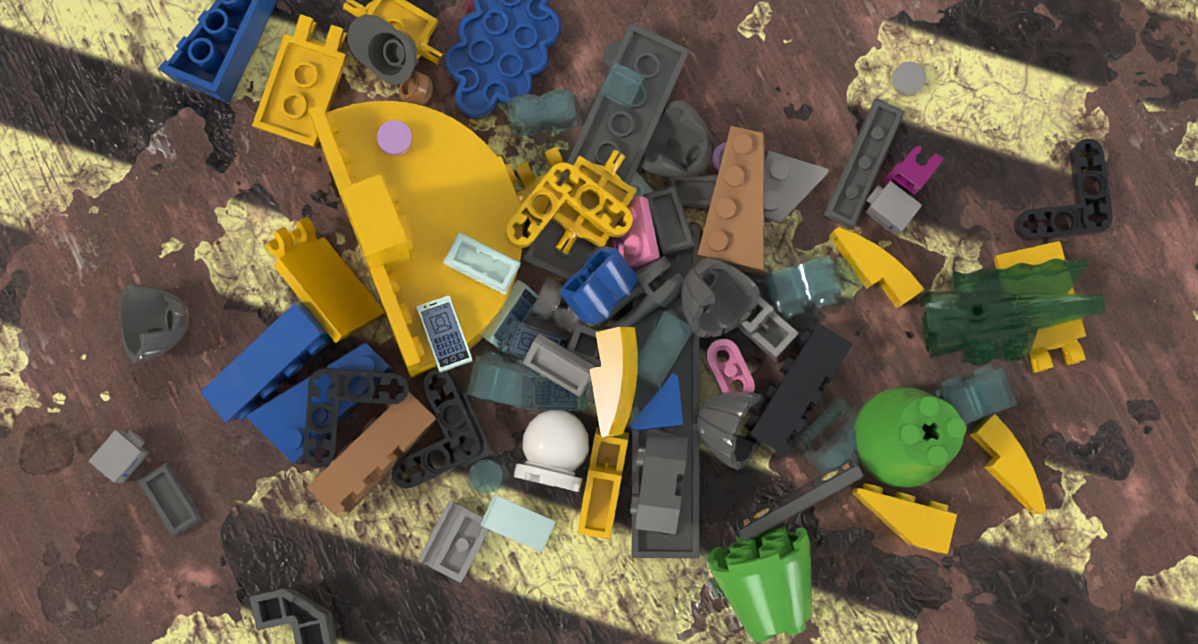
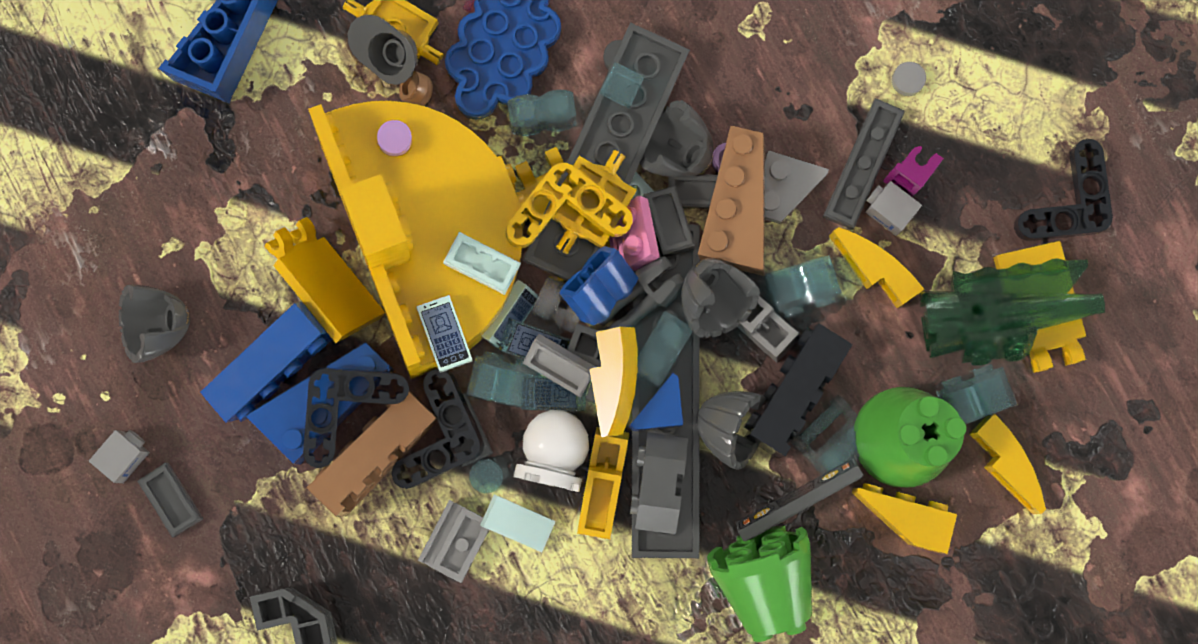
(301, 78): yellow tile -> none
(732, 370): bright pink plate -> none

